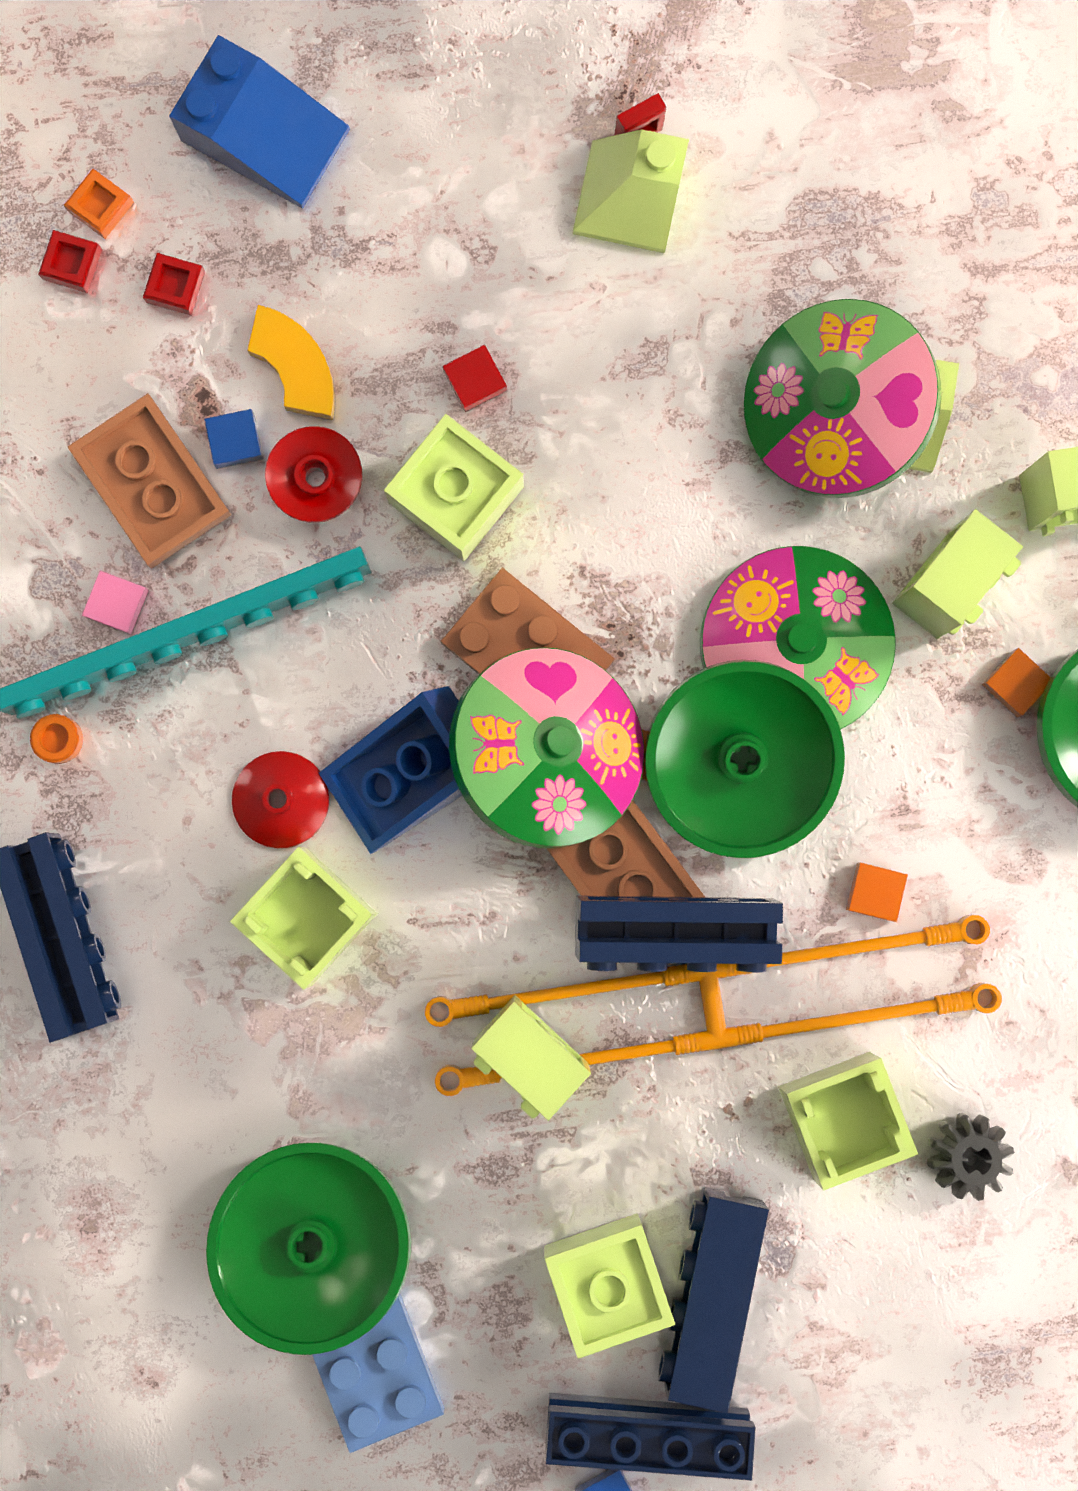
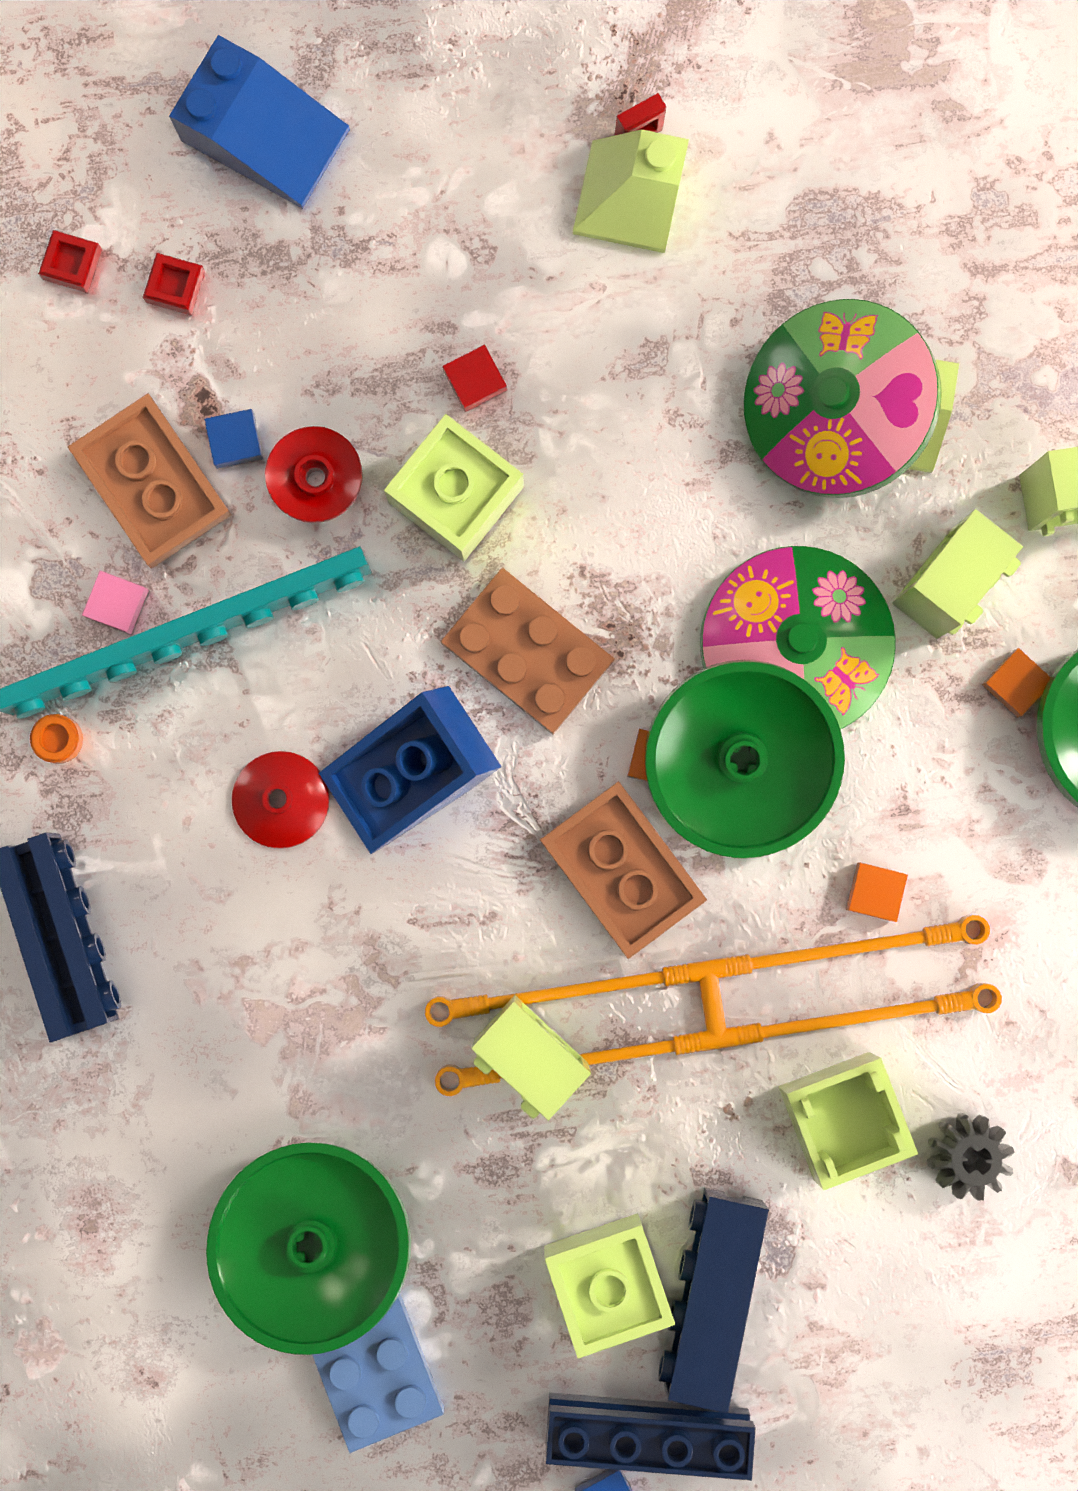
(99, 203): orange tile -> none
(296, 360): yellow tile -> none
(303, 917): yellowish green container -> none
(546, 748): dish -> none
(677, 931): dark blue brick -> none

